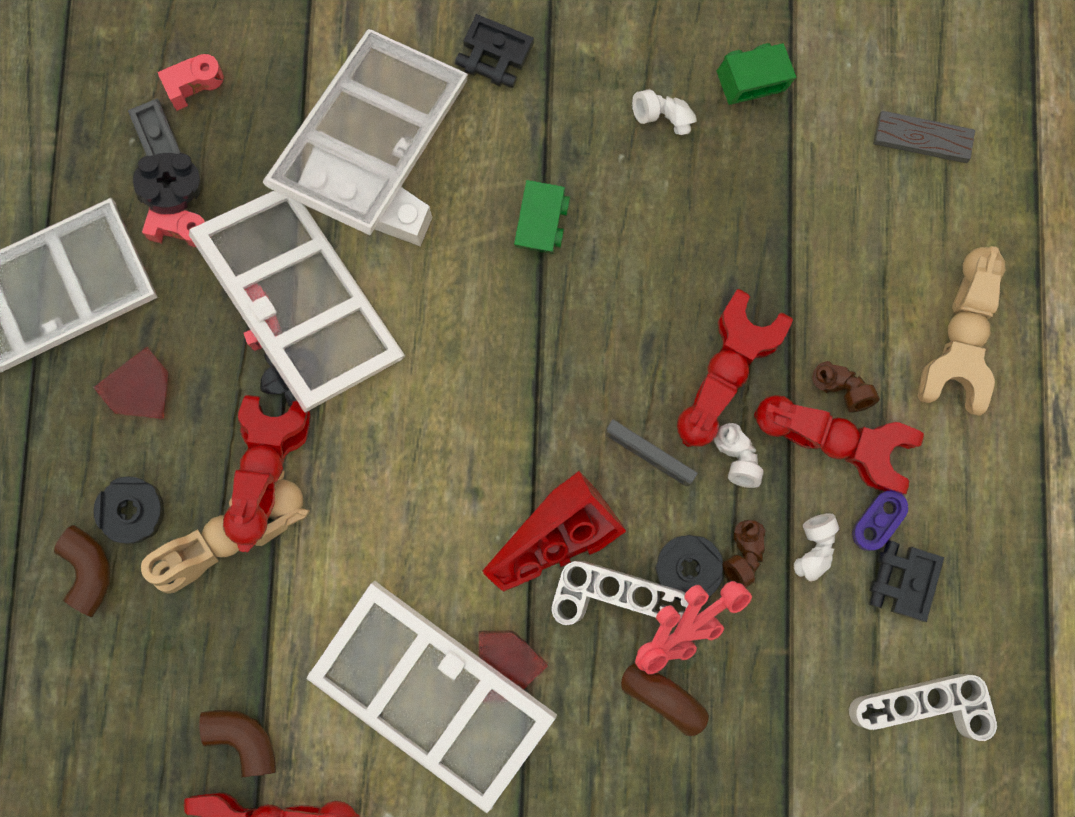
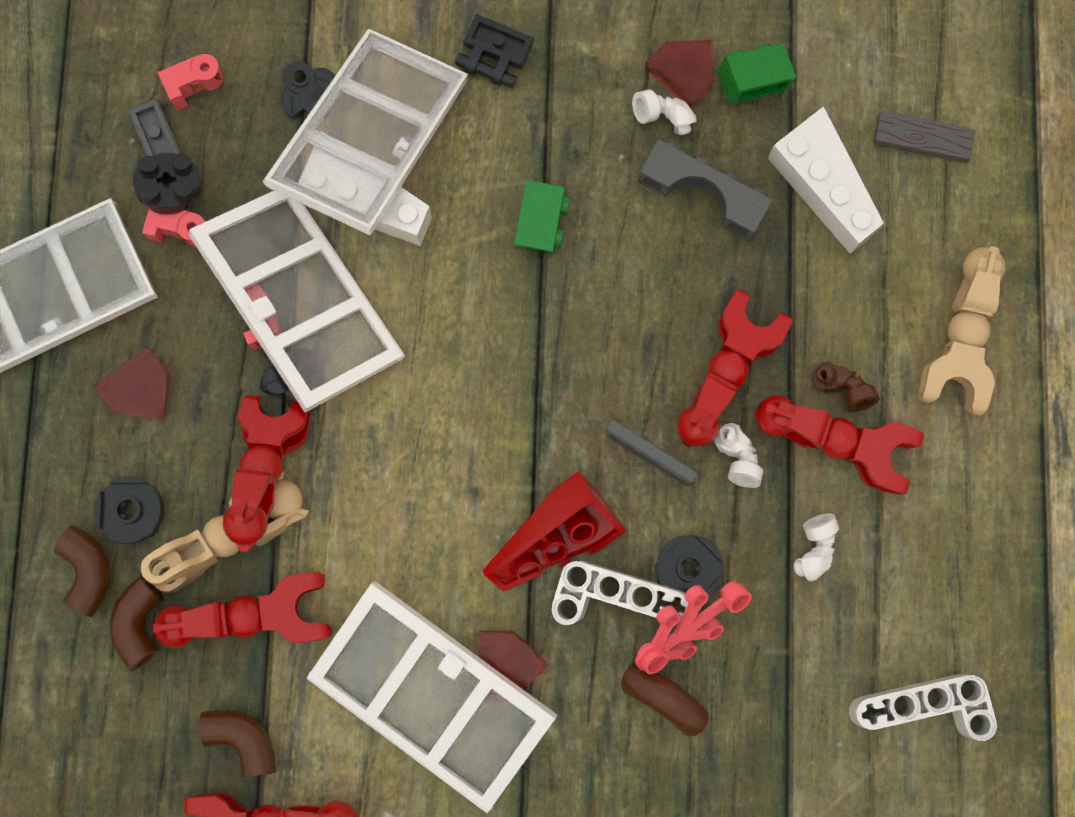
(128, 623): none -> reddish brown cylinder
(245, 616): none -> red piece
(305, 94): none -> black plate
(672, 169): none -> dark grey arch
(684, 68): none -> clear red plate
(750, 541): reddish brown arm -> none
(827, 180): none -> white wedge
(879, 521): dark purple plate -> none
(916, 583): black plate -> none

